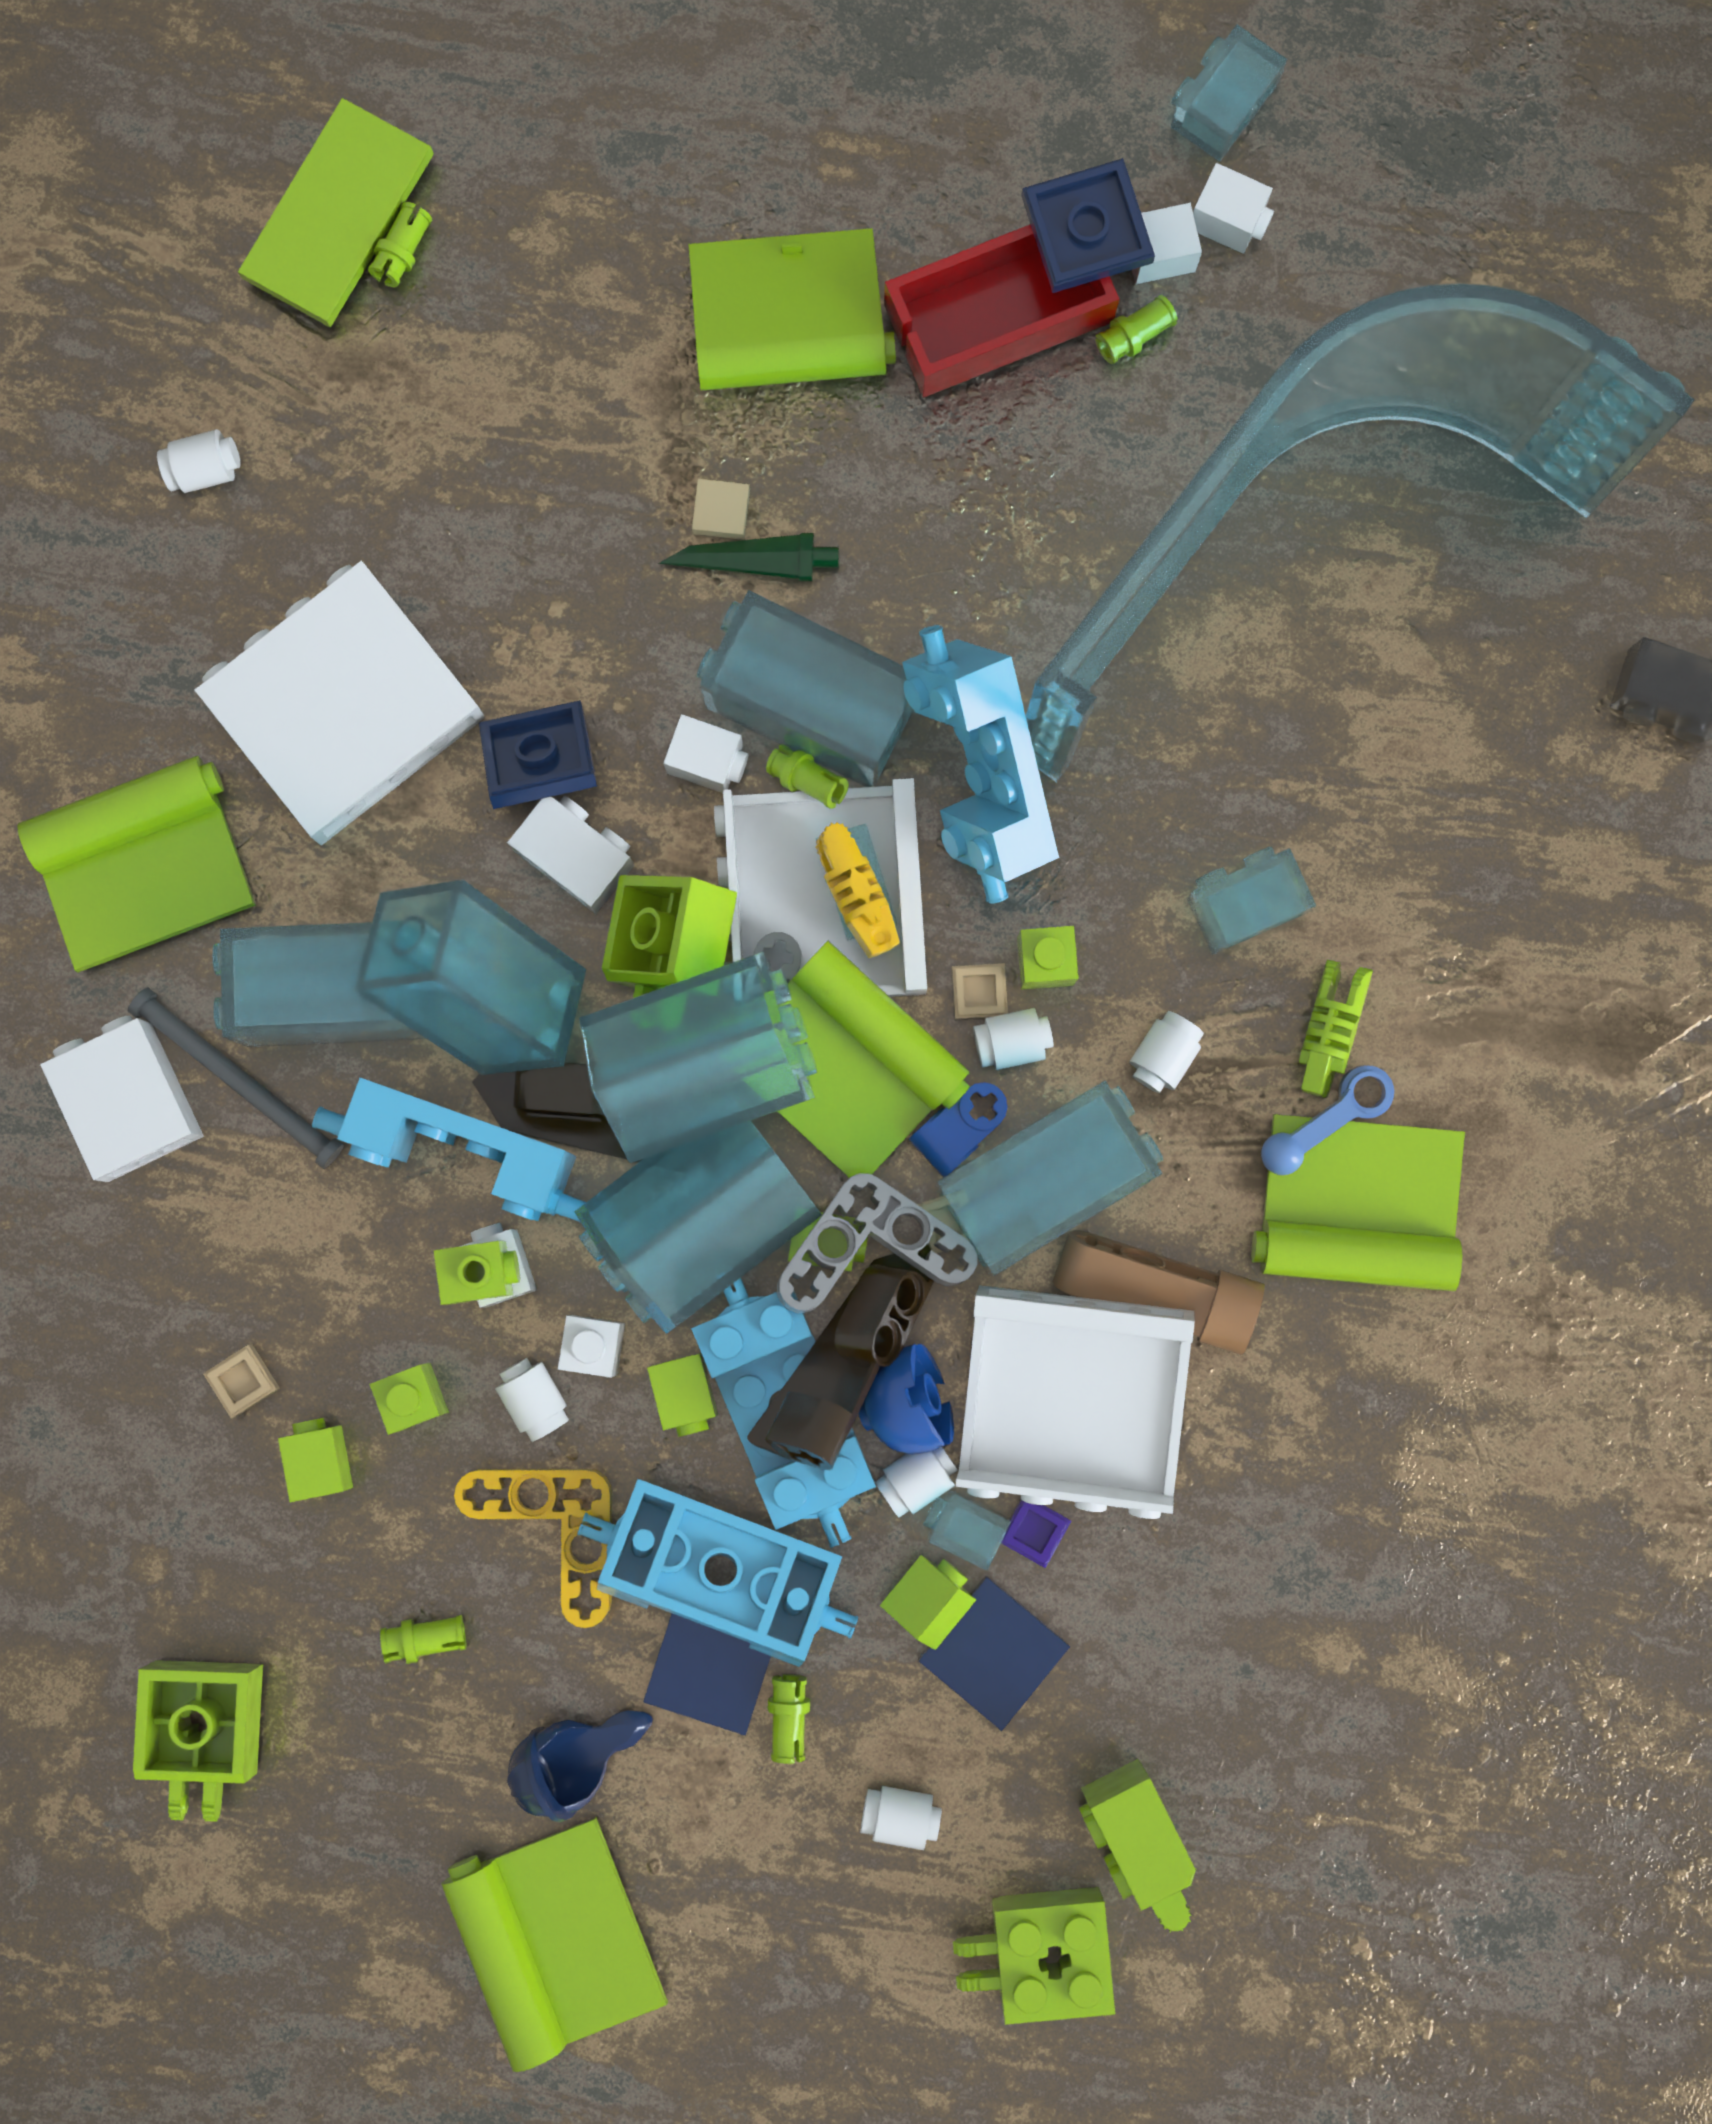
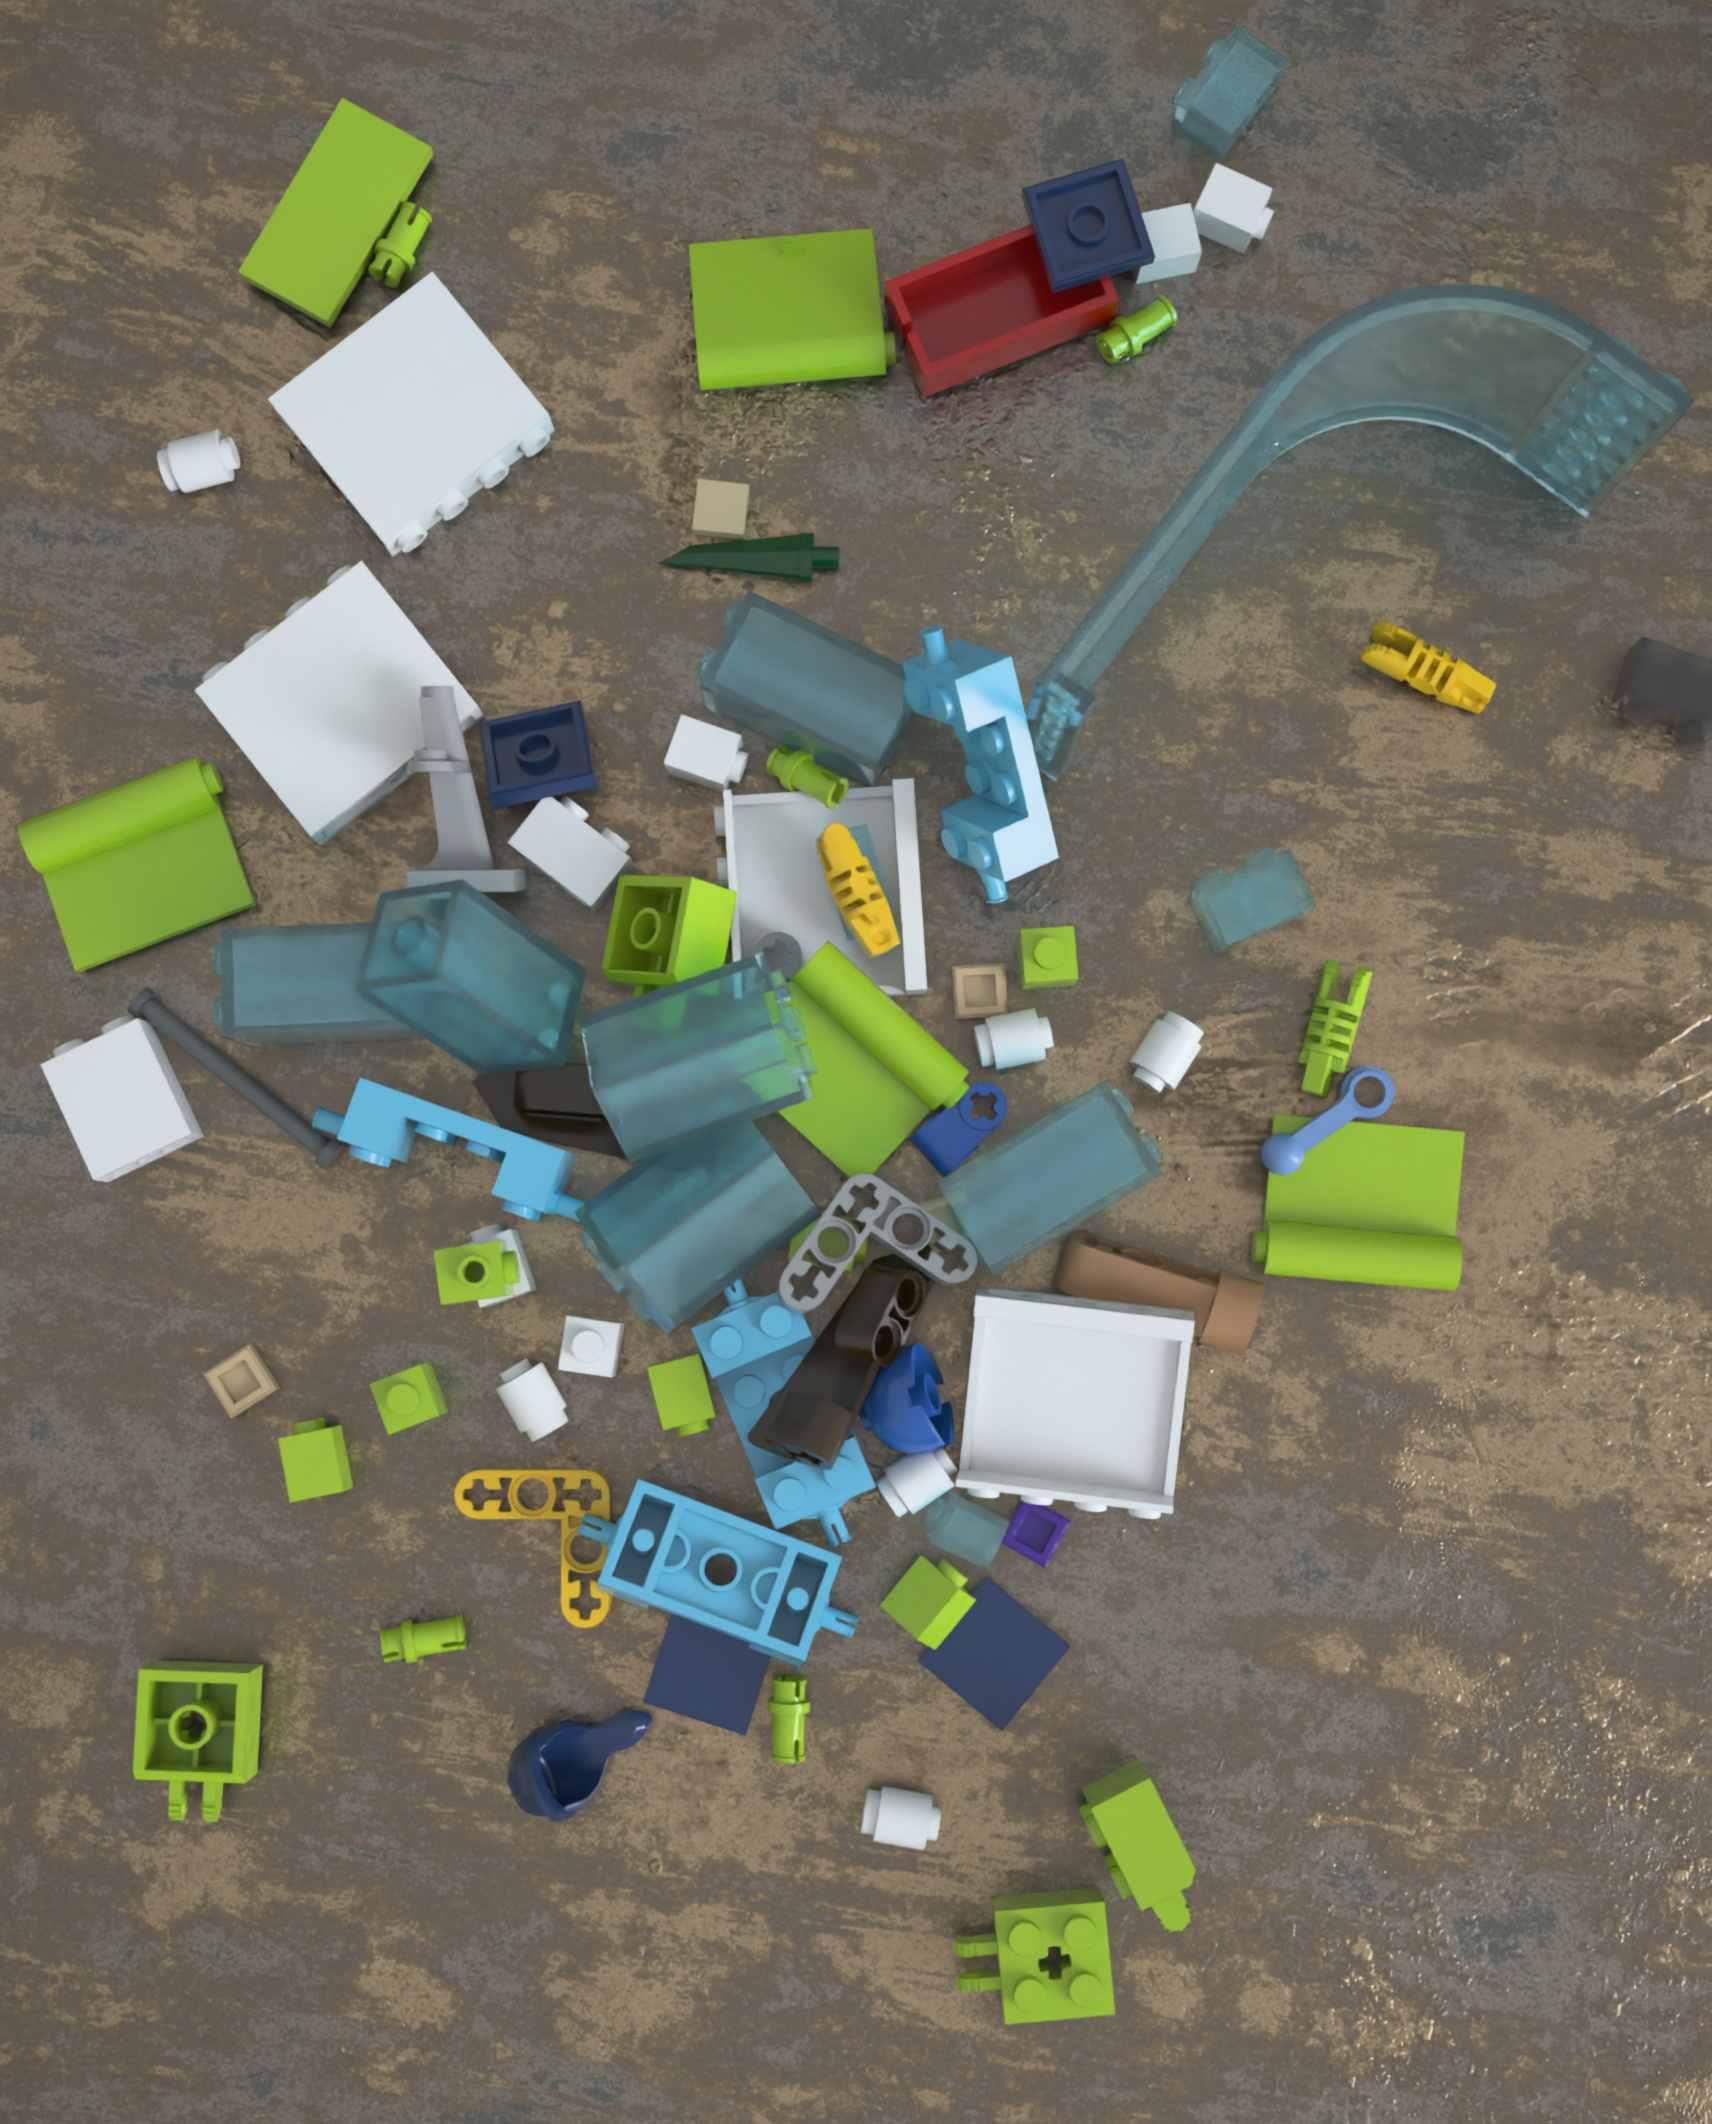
(413, 414): none -> white panel
(459, 822): none -> light grey piece
(552, 1942): lime door -> none
(1427, 668): none -> yellow hinge

